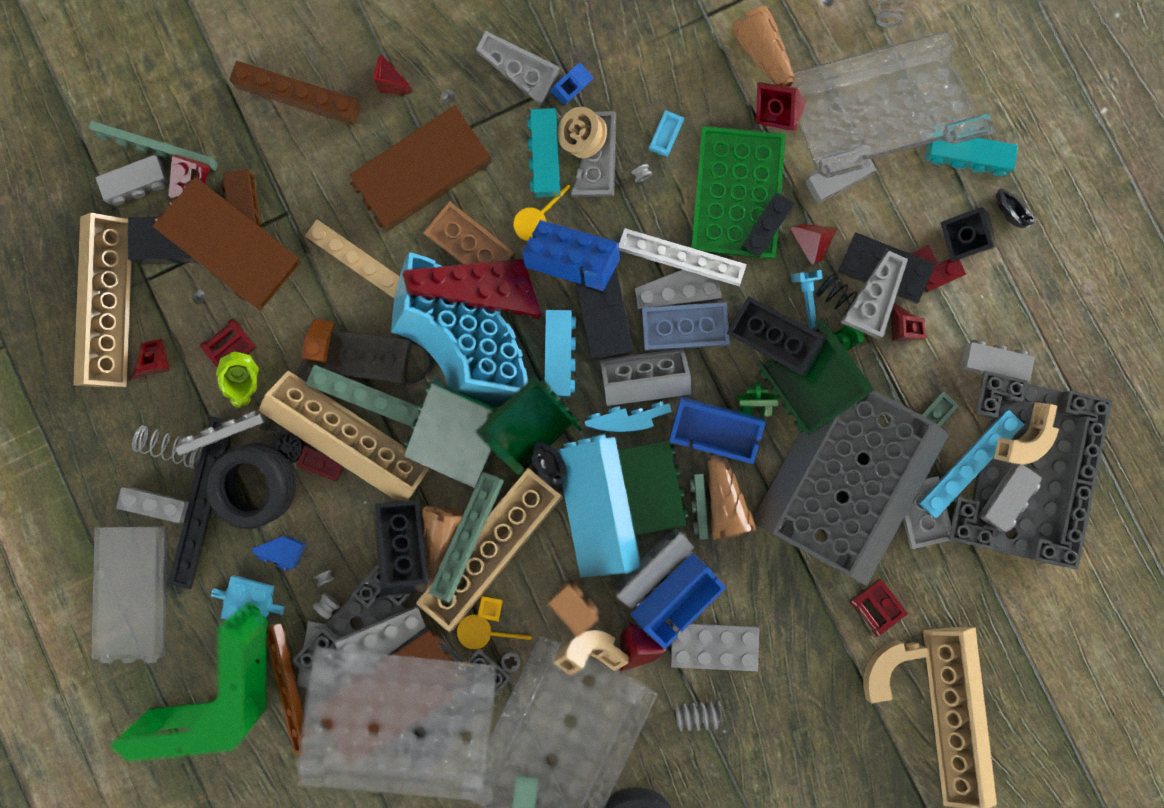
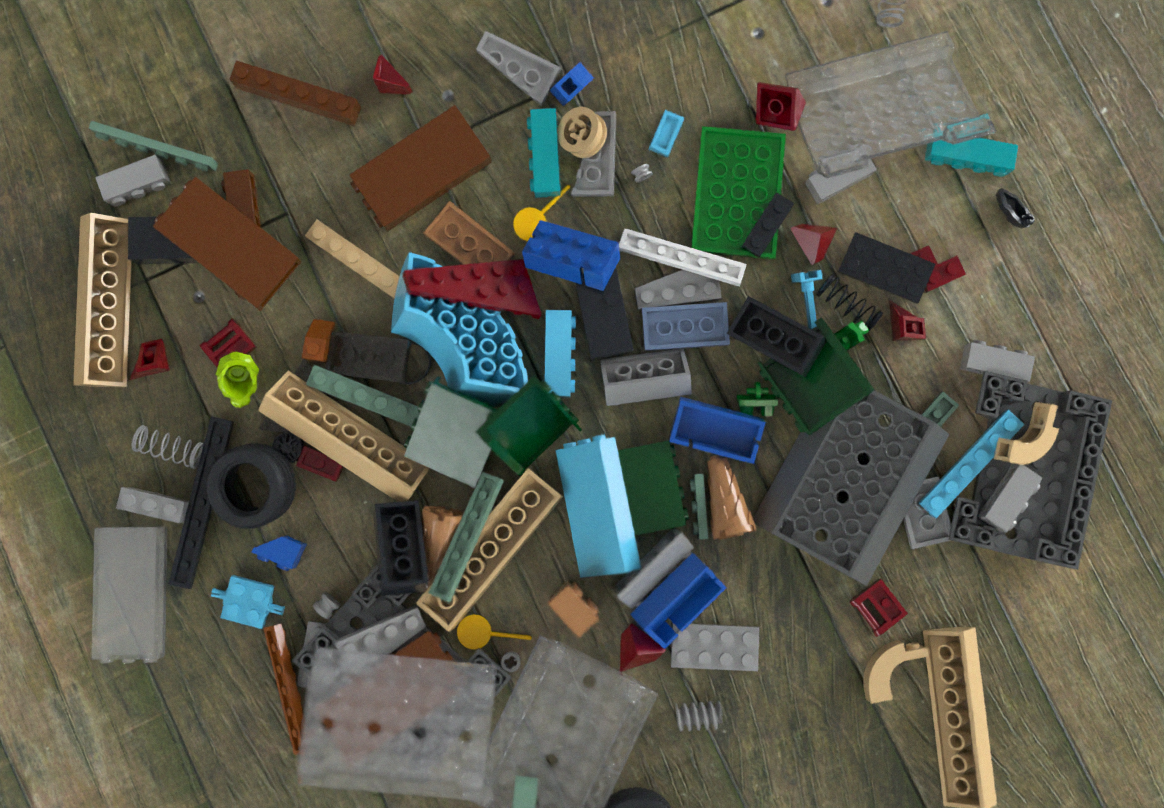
(184, 170): plate -> none
(213, 434): light grey wing -> none
(214, 724): green window -> none
(323, 578): light grey bush -> none
(490, 608): yellow tile -> none
(548, 464): black arm -> none
(594, 643): tan arch -> none
(620, 422): medium azure slope -> none
(761, 40): medium nougat cone -> none
(875, 301): light grey wing -> none
(968, 234): black slope -> none

